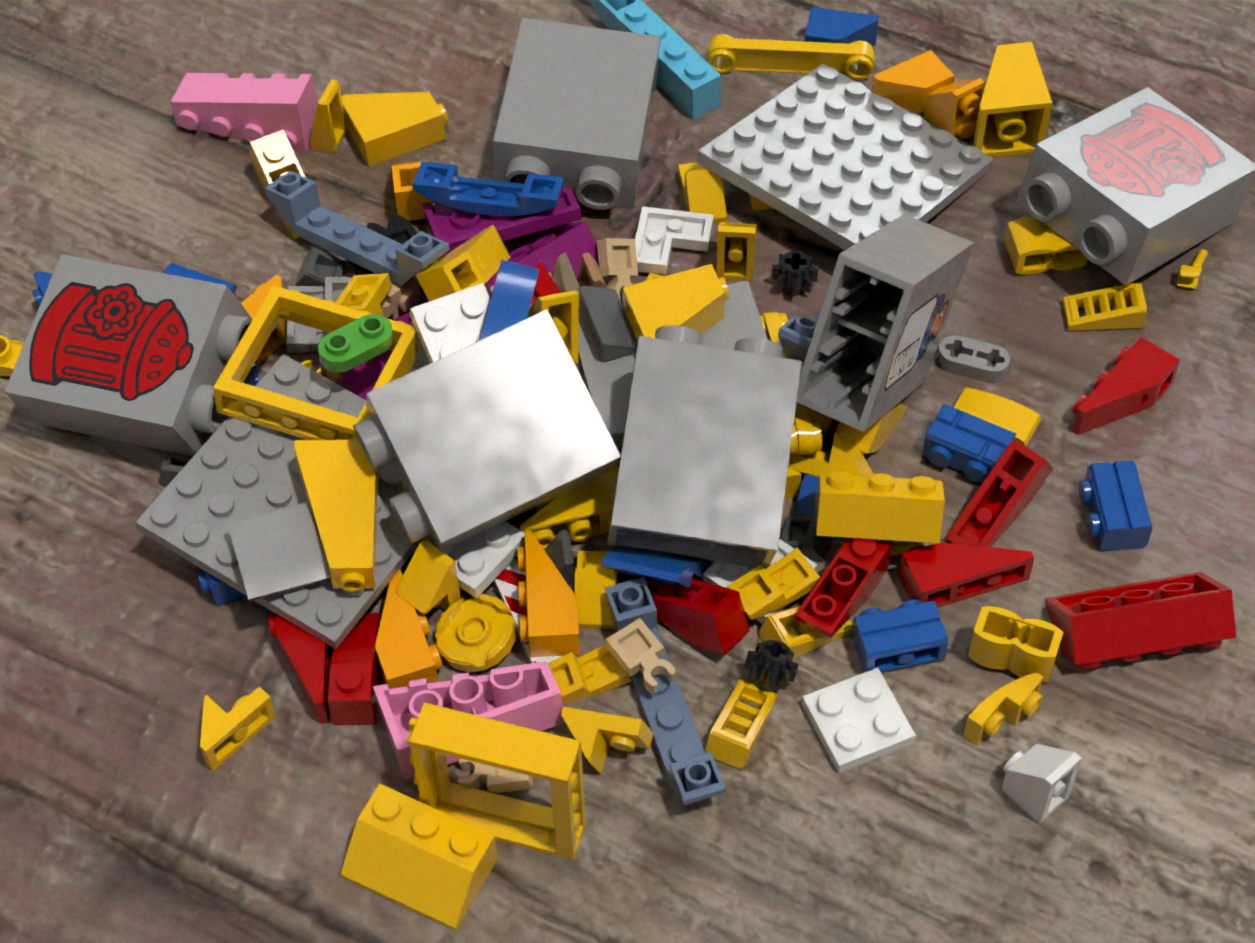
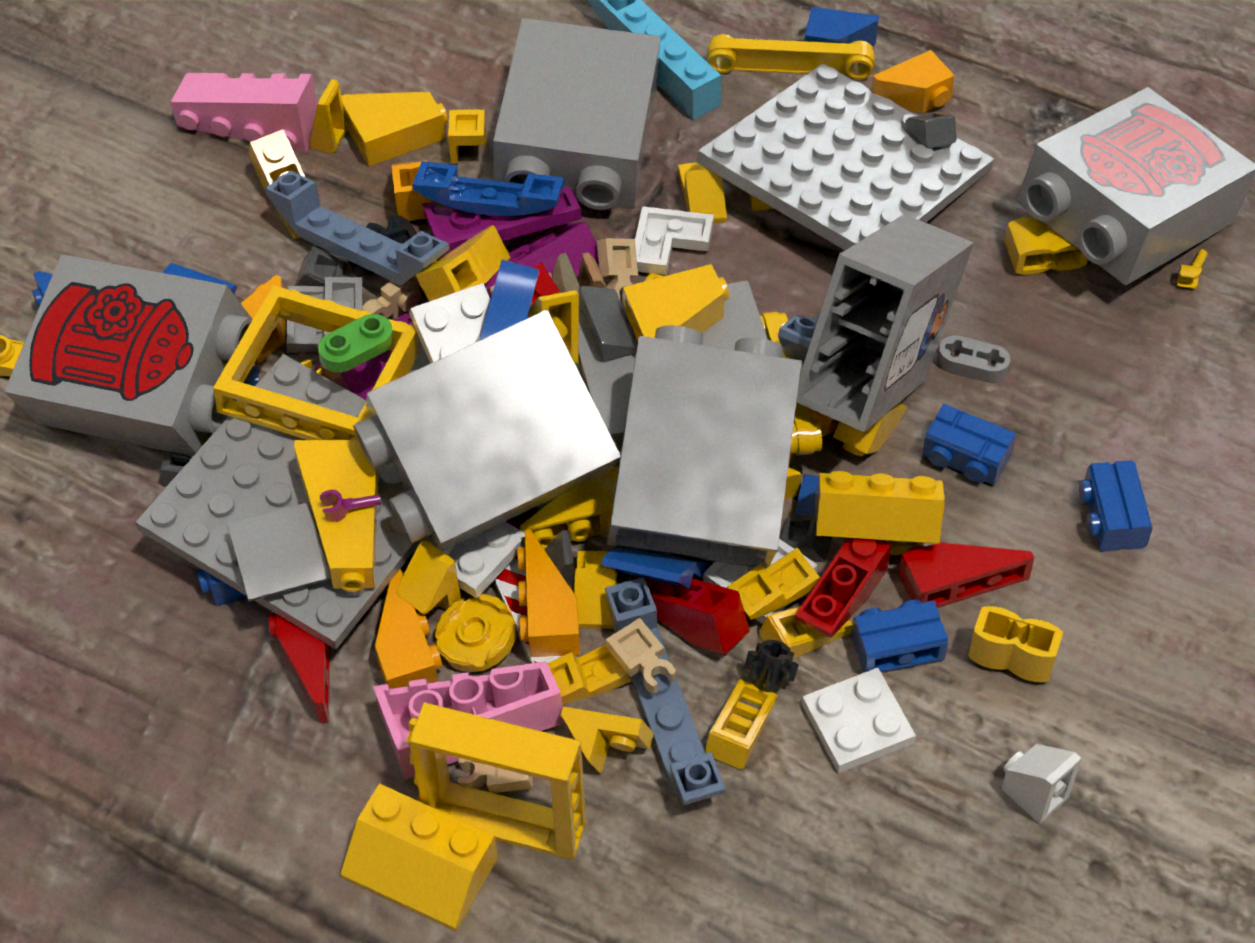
(227, 732): yellow slope -> none
(342, 505): none -> magenta hand
(354, 673): red slope -> none
(366, 292): yellow slope -> none
(465, 129): none -> yellow panel
(736, 251): yellow slope -> none
(794, 273): black gear -> none
(843, 457): yellow slope -> none
(933, 129): none -> dark grey slope
(956, 107): light orange slope -> none
(1000, 412): yellow slope -> none
(1001, 496): red slope -> none
(1006, 704): yellow slope -> none
(1013, 104): yellow slope -> none
(1118, 297): yellow slope -> none
(1133, 385): red slope -> none
(1143, 618): red slope -> none

